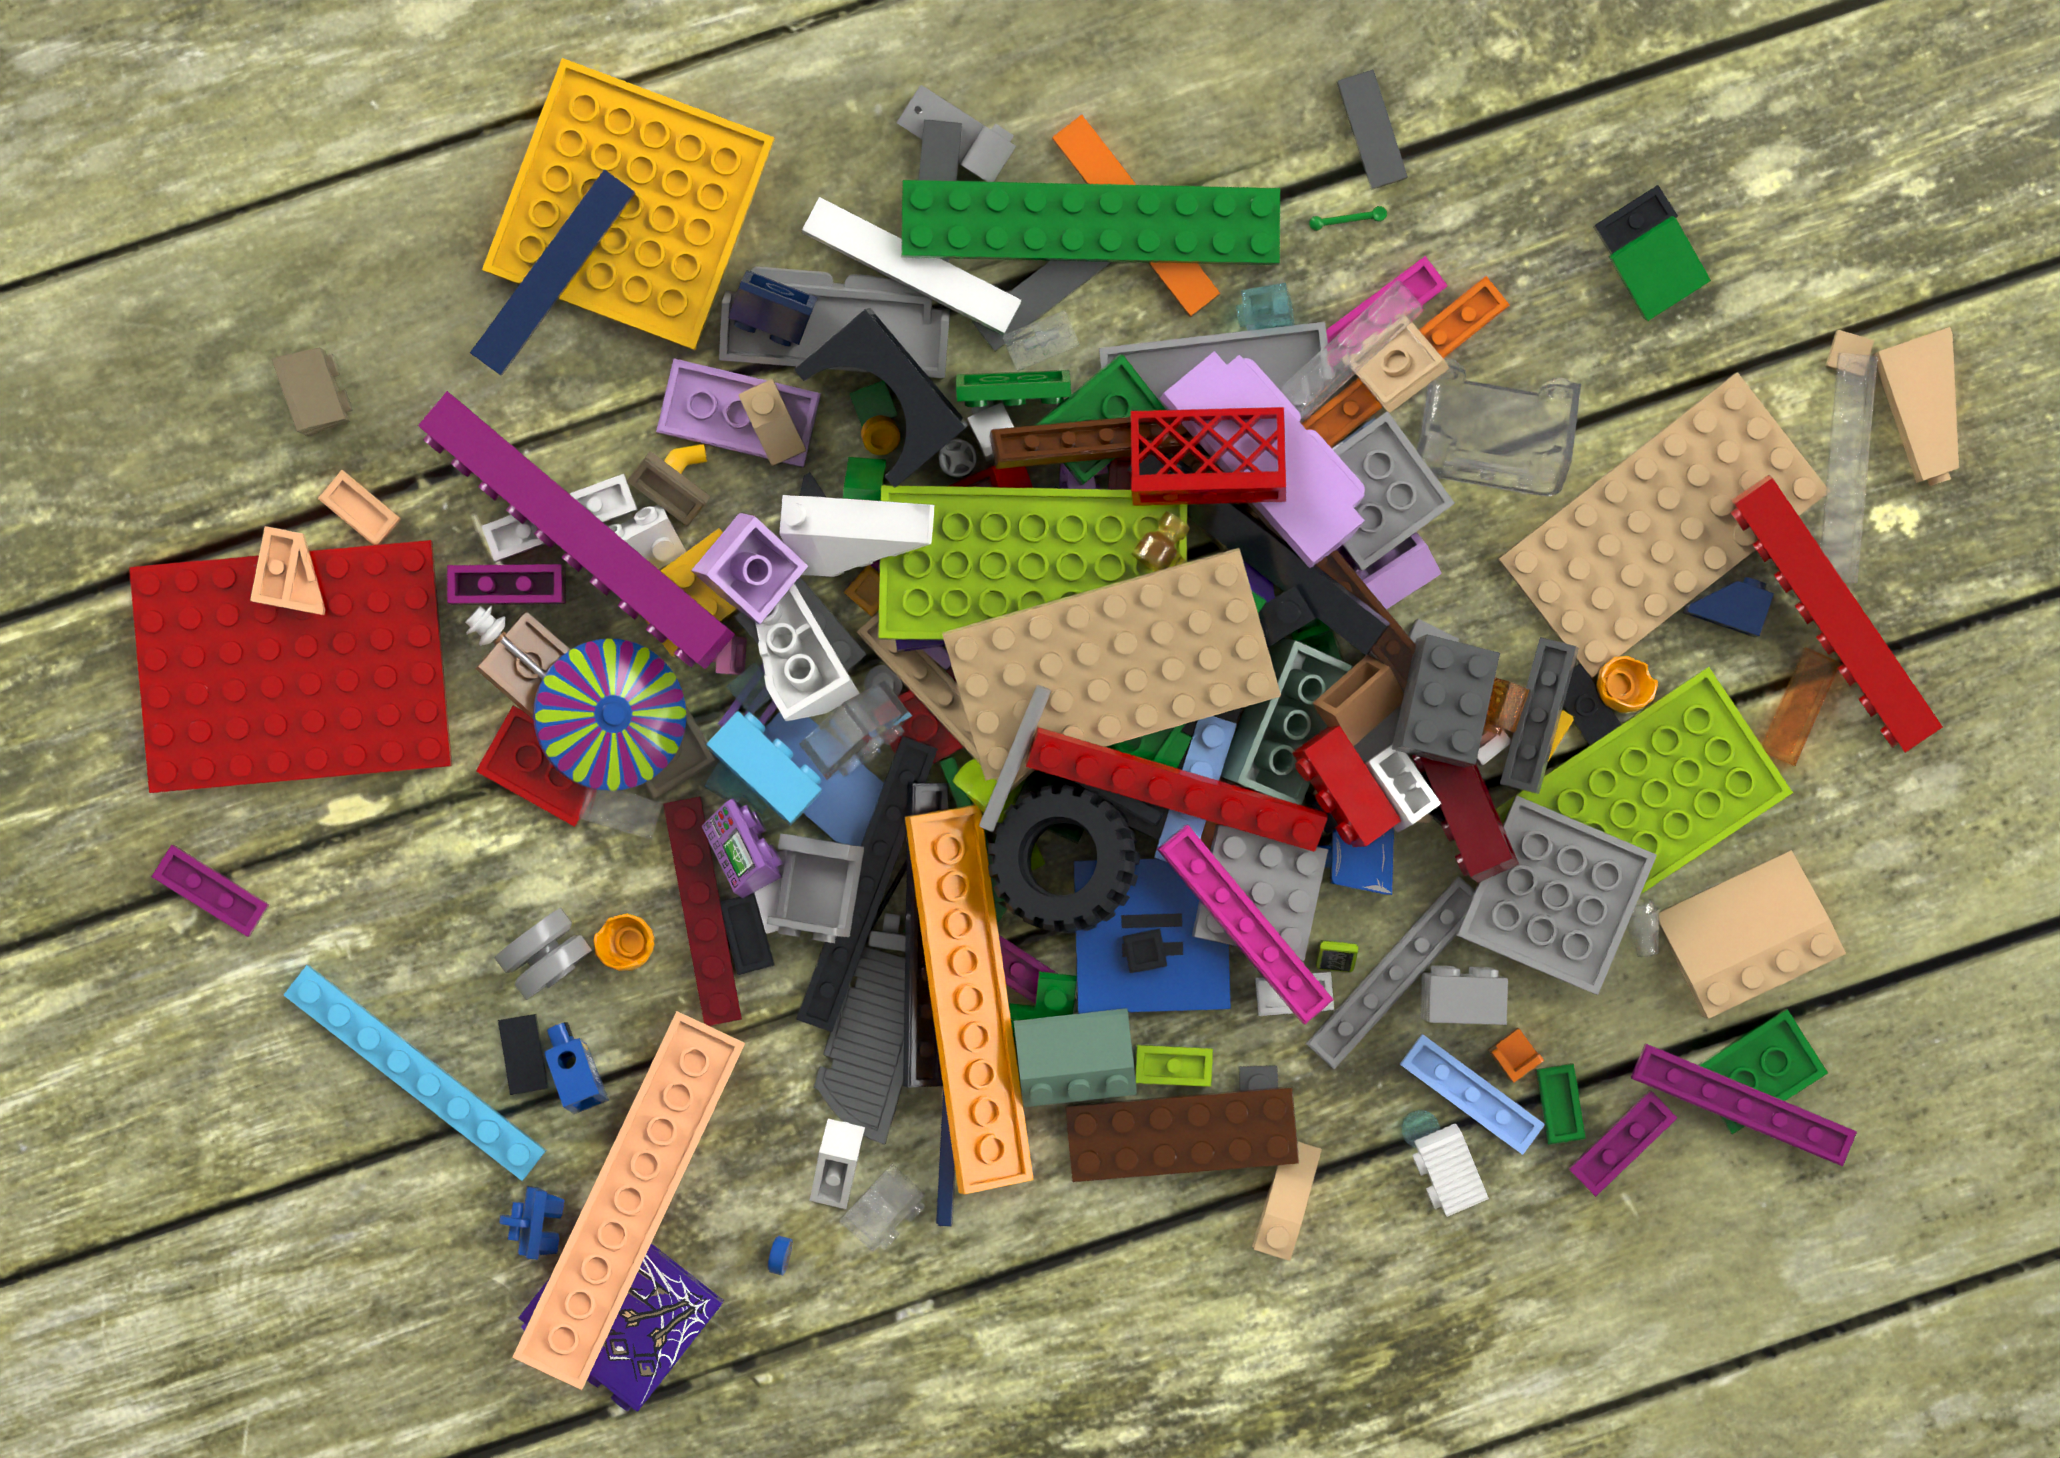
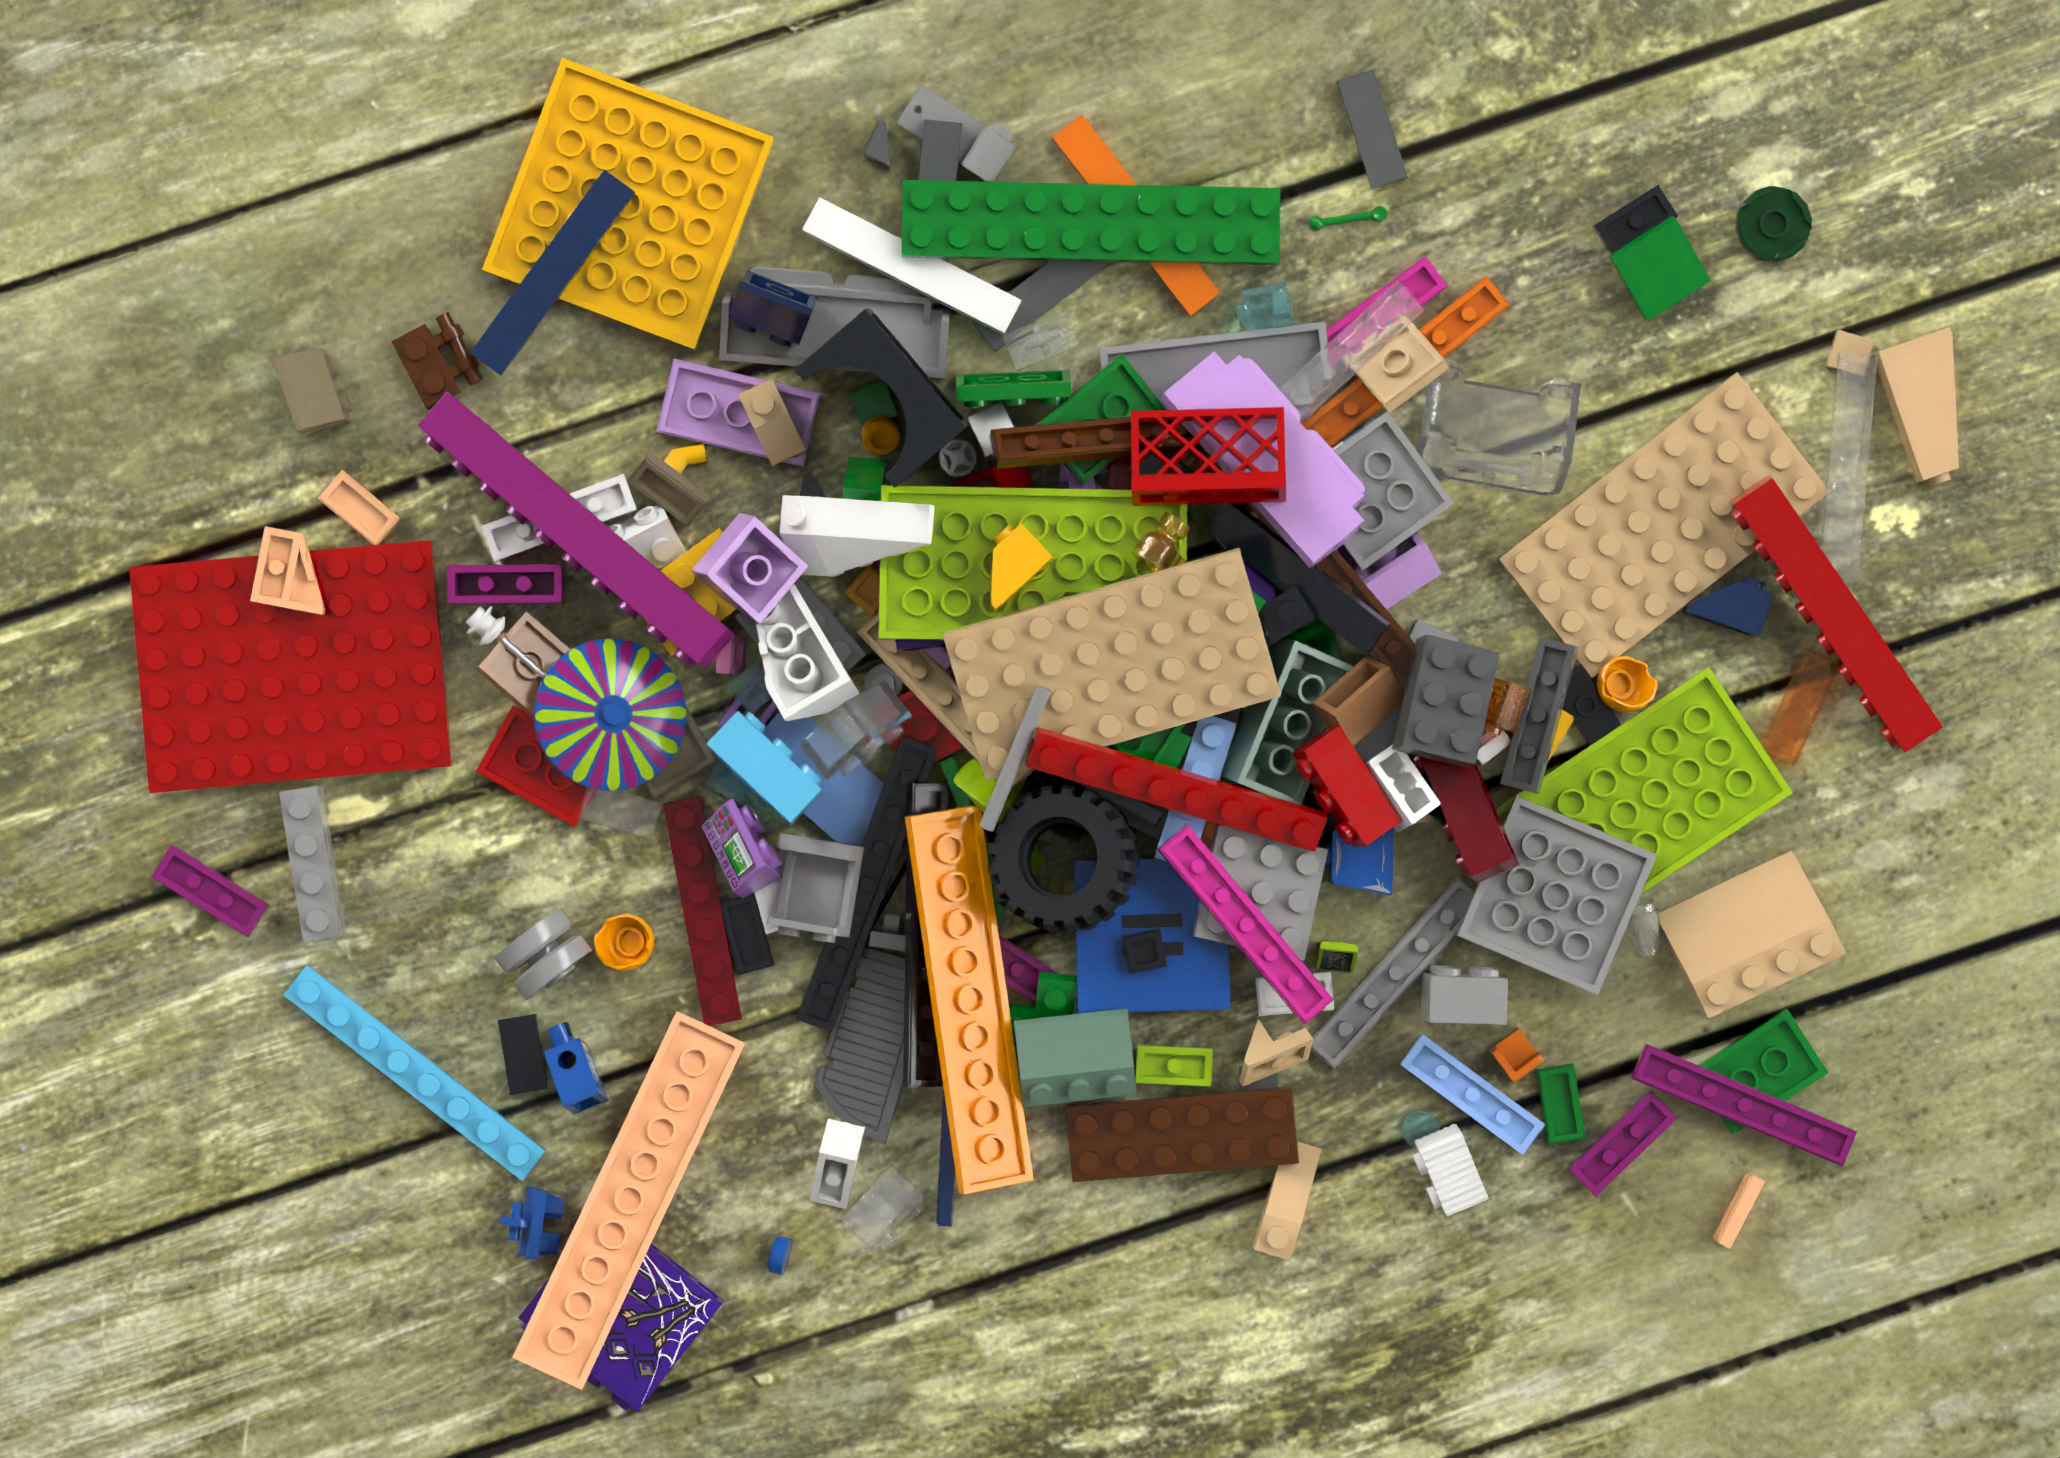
(312, 863): none -> light grey brick
(426, 364): none -> reddish brown plate
(877, 146): none -> dark grey slope
(1014, 563): none -> yellow slope
(1269, 1056): none -> tan slope
(1738, 1210): none -> light nougat tile
(1773, 224): none -> dark green tile

